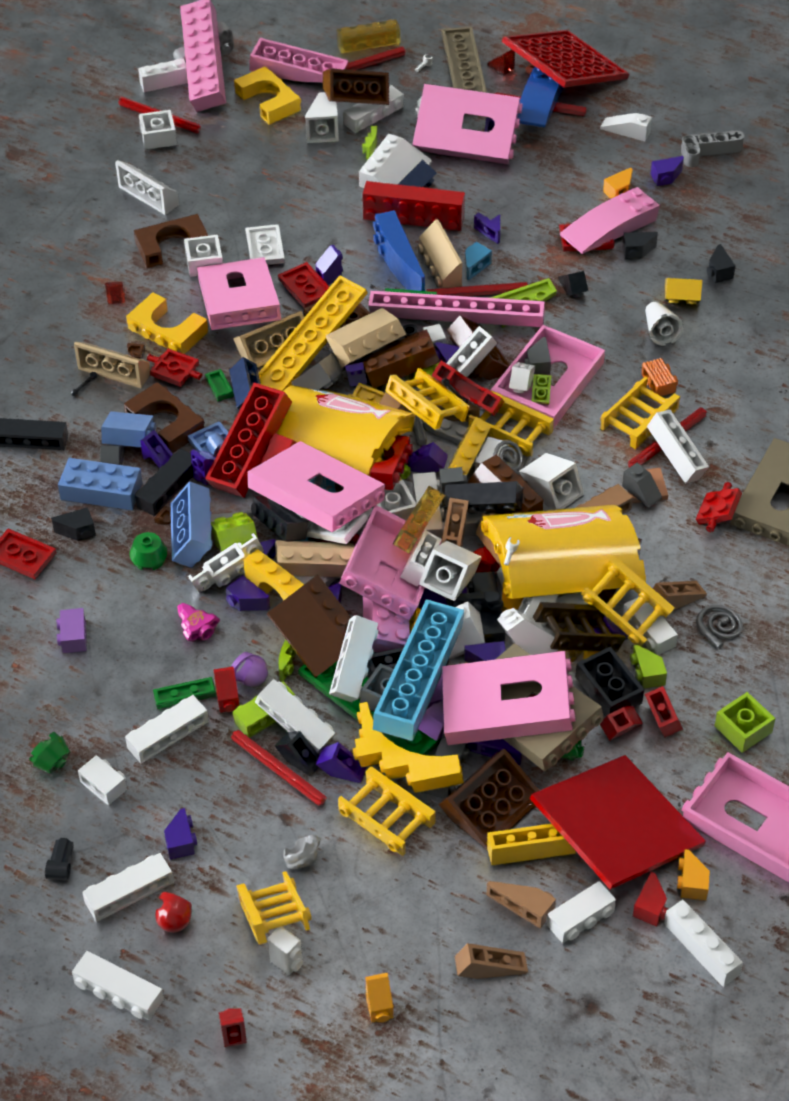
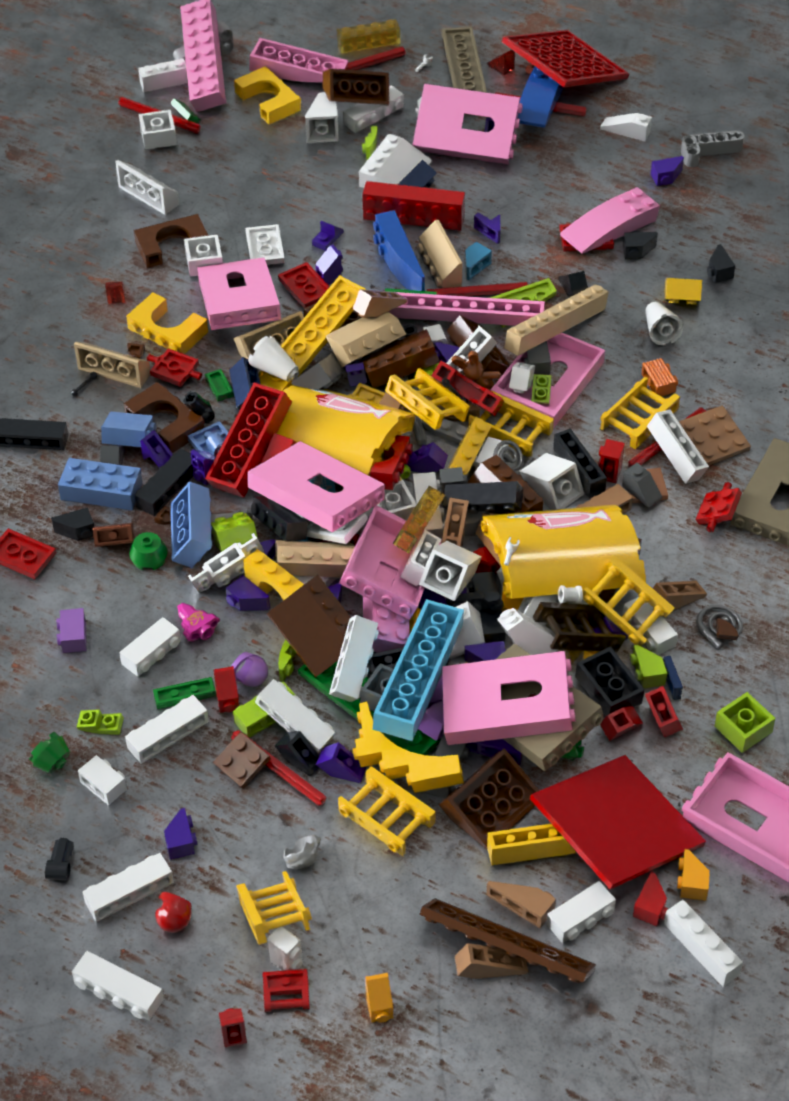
(96, 722): none -> lime slope
(113, 534): none -> copper brick
(150, 647): none -> white brick
(185, 111): none -> tile
(199, 406): none -> black piece
(241, 760): none -> reddish brown plate
(273, 359): none -> white cone
(285, 983): none -> red plate
(327, 235): none -> dark purple slope
(375, 303): none -> medium nougat slope
(474, 370): none -> dark orange animal
(513, 942): none -> reddish brown plate
(556, 320): none -> tan brick
(570, 448): none -> black brick
(570, 594): none -> white bush
(611, 459): none -> red brick
(618, 183): light orange slope -> none
(673, 680): none -> dark blue tile
(715, 435): none -> medium nougat plate
(726, 630): none -> reddish brown tile

